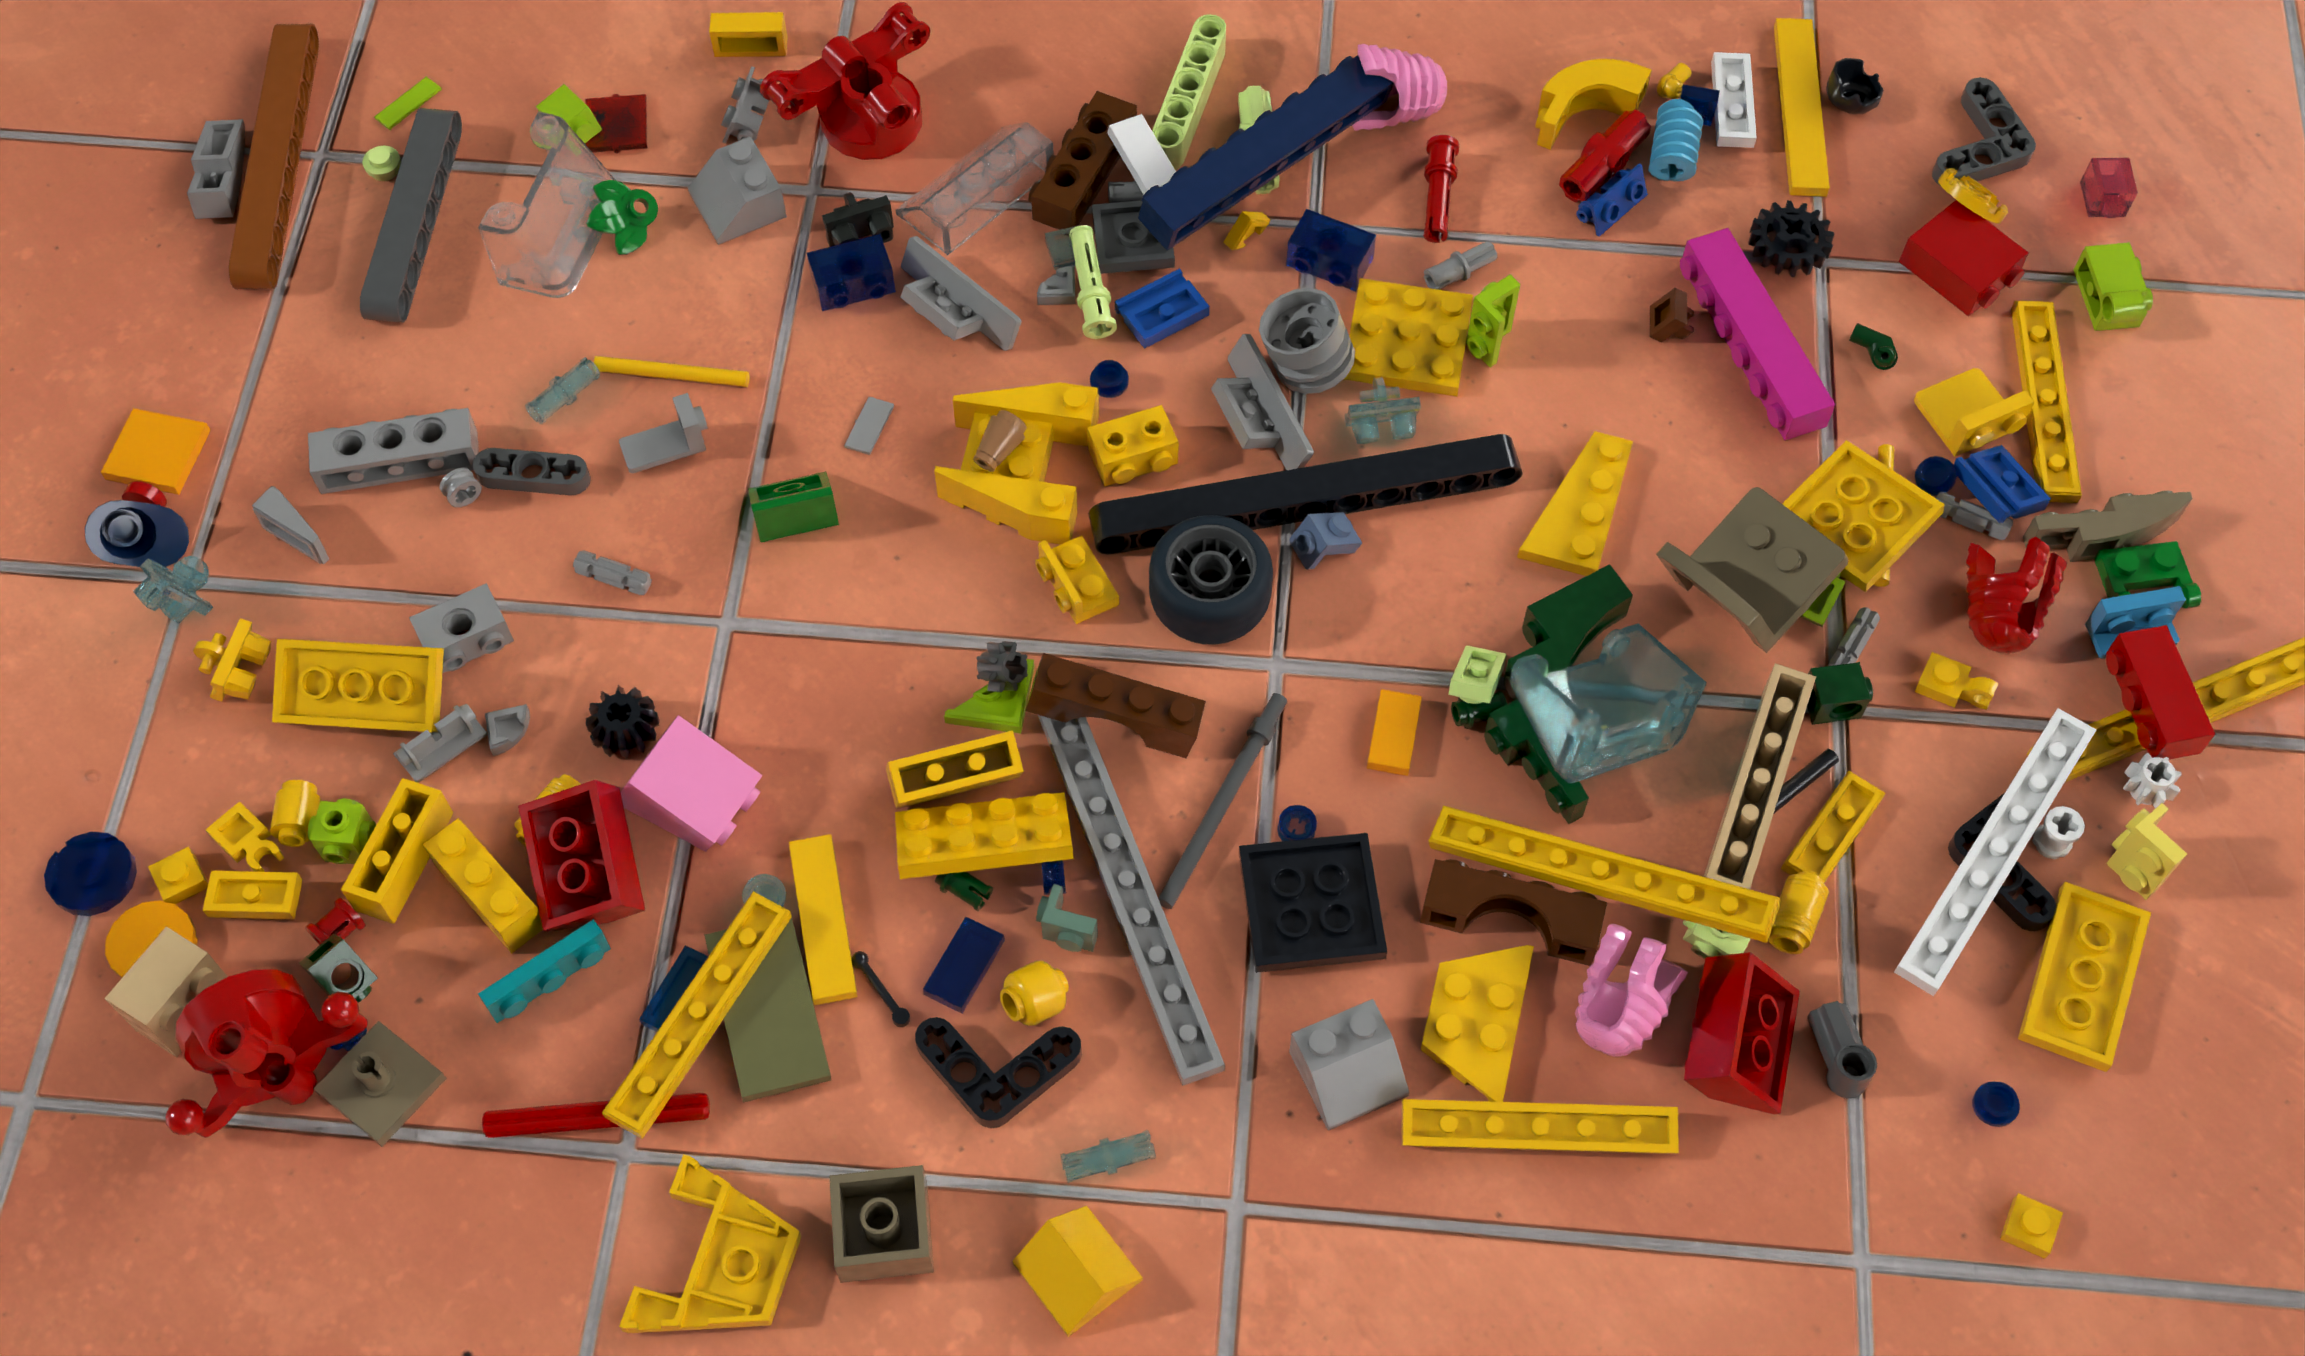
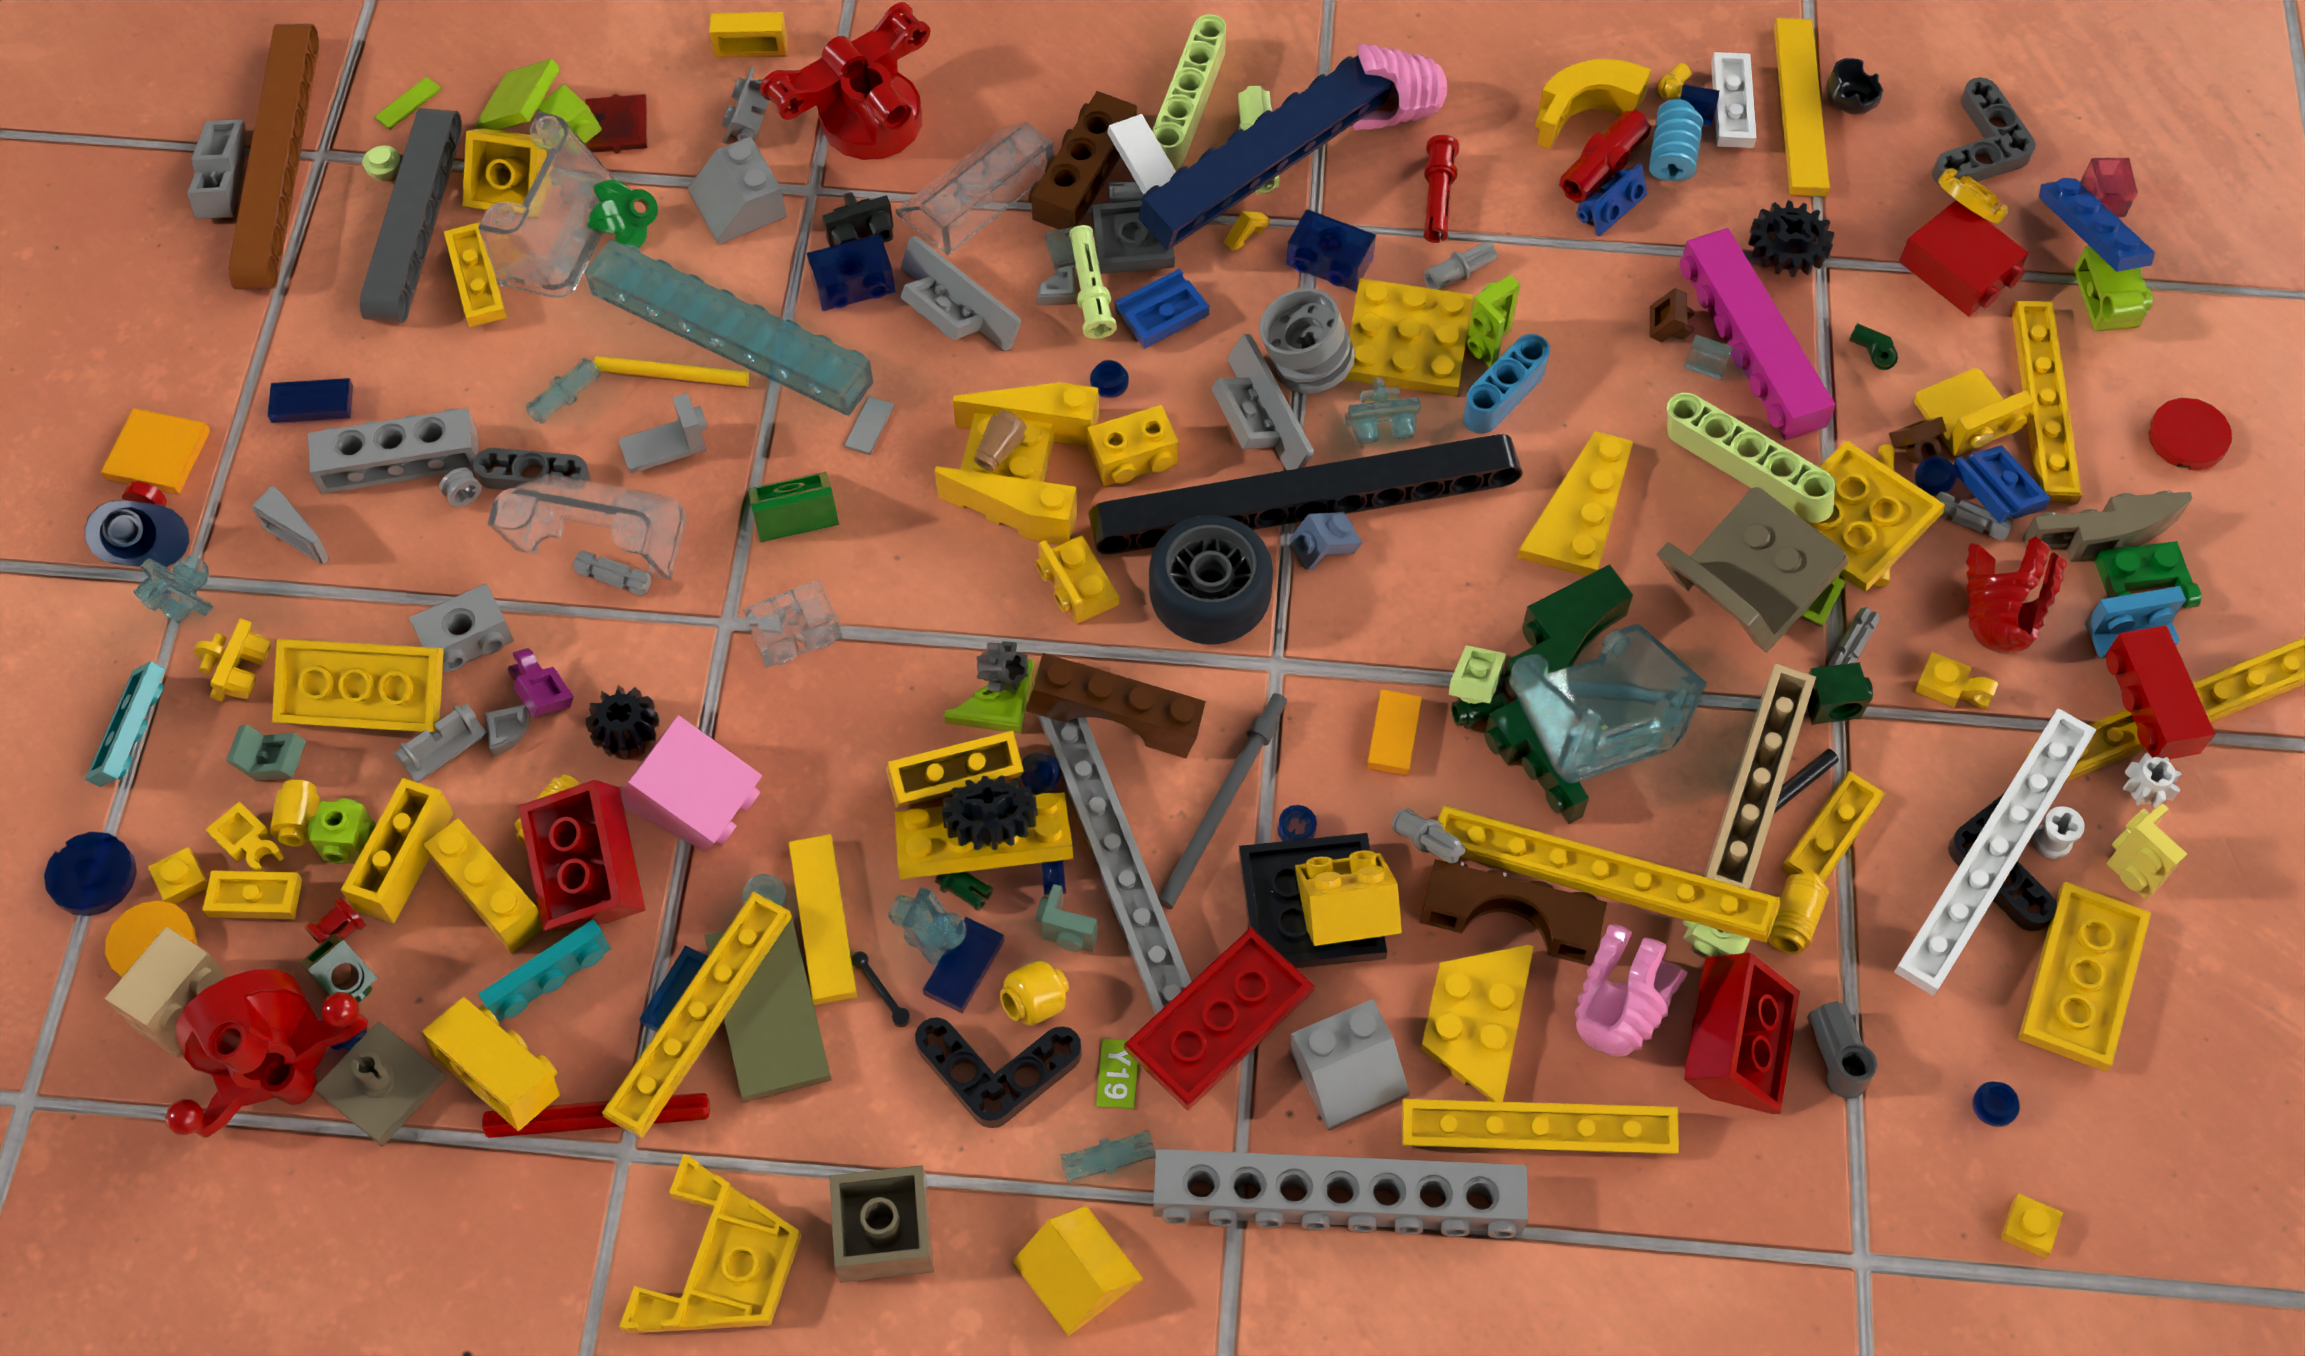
(126, 725): none -> teal plate
(265, 755): none -> sand green bracket
(310, 400): none -> clear blue tile
(474, 276): none -> yellow plate
(492, 1062): none -> yellow brick
(499, 167): none -> yellow slope
(518, 95): none -> lime tile
(538, 688): none -> magenta plate
(638, 519): none -> clear windscreen
(730, 327): none -> clear light blue brick
(792, 623): none -> clear brick
(927, 924): none -> clear light blue hips
(989, 812): none -> black gear
(1040, 772): none -> clear blue plate
(1116, 1076): none -> lime sticker
(1219, 1018): none -> red tile
(1348, 898): none -> yellow slope
(1361, 1177): none -> light grey brick
(1427, 835): none -> light grey axle
(1501, 398): none -> dark azure beam
(1708, 357): none -> clear light blue tile
(1750, 457): none -> yellowish green beam
(1917, 435): none -> reddish brown tile
(2096, 225): none -> blue plate
(2190, 433): none -> red tile

